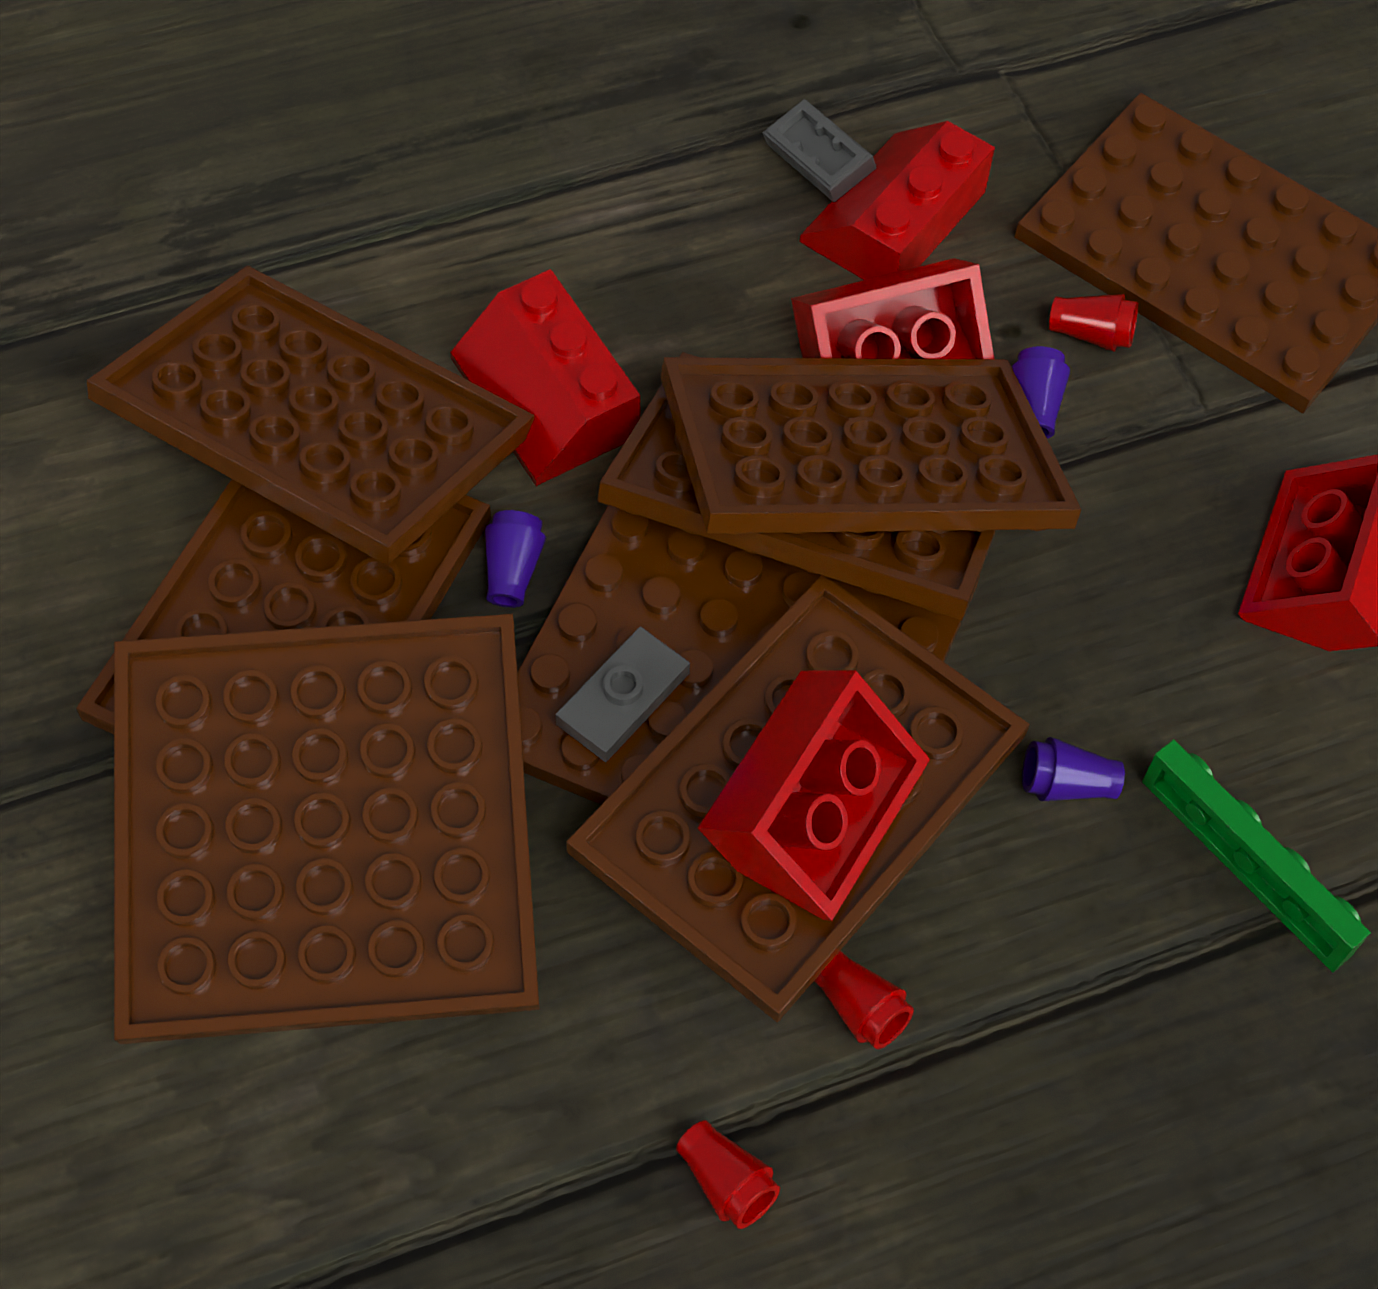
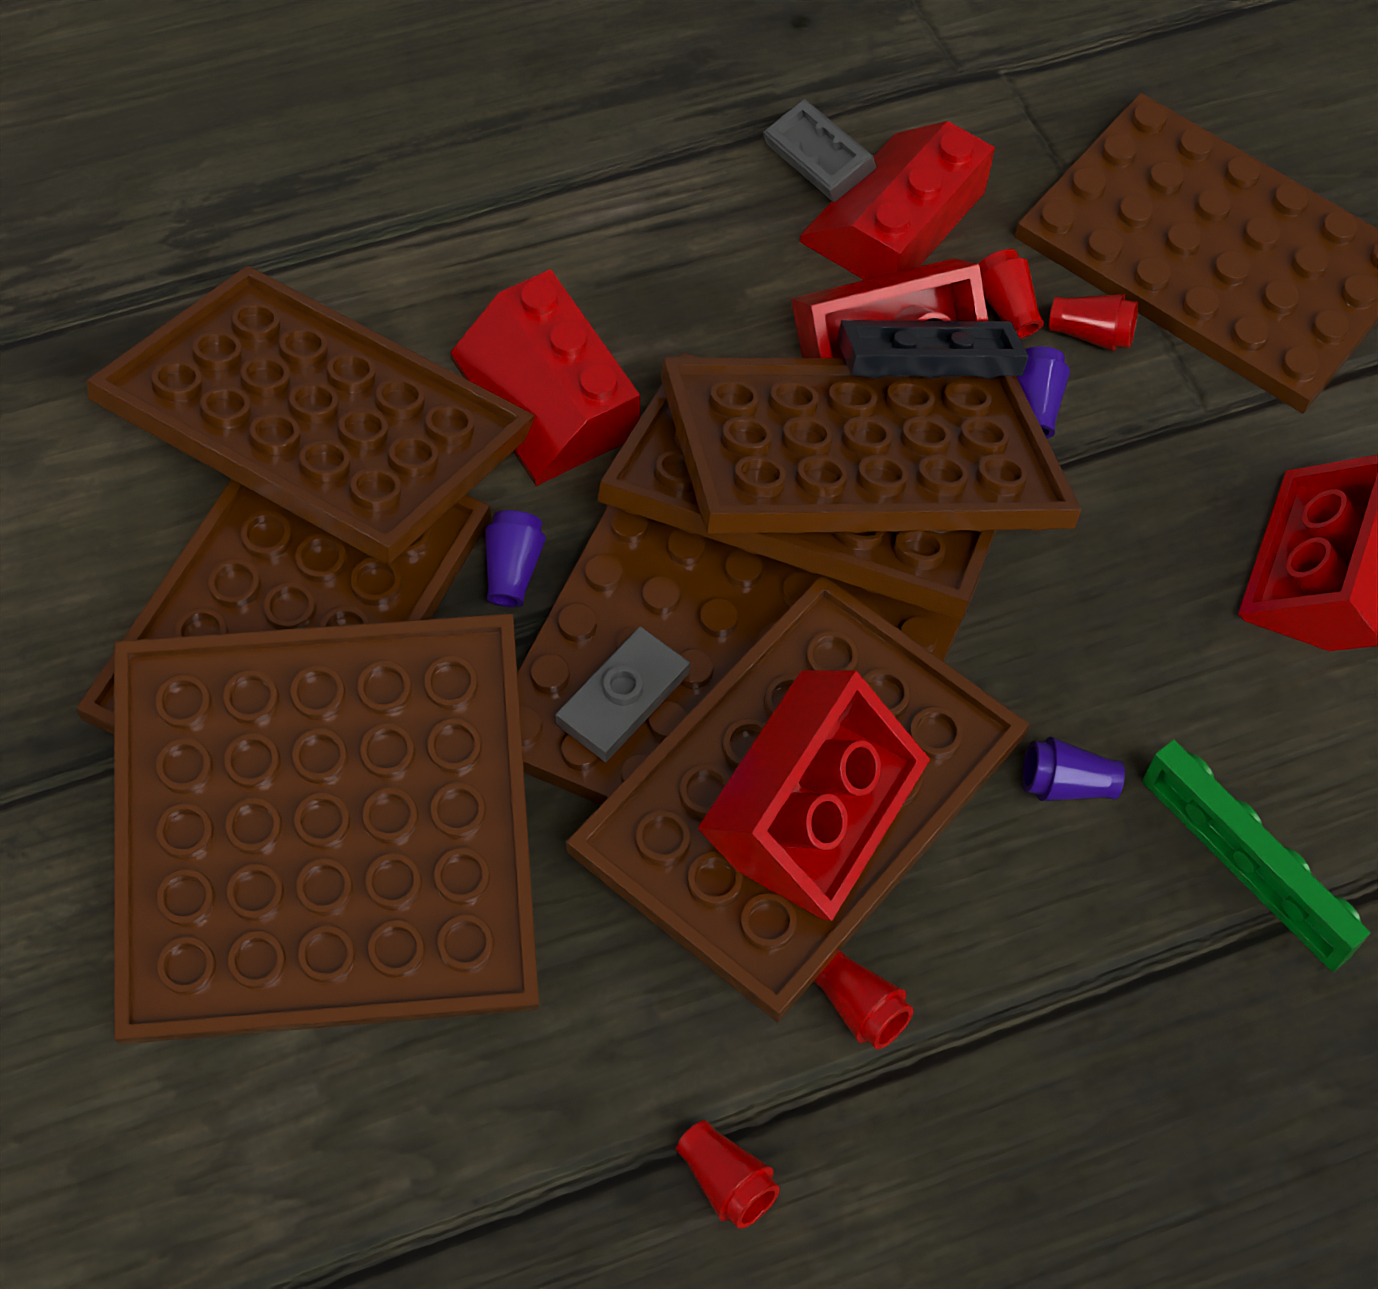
(931, 348): none -> black plate
(1011, 291): none -> red cone

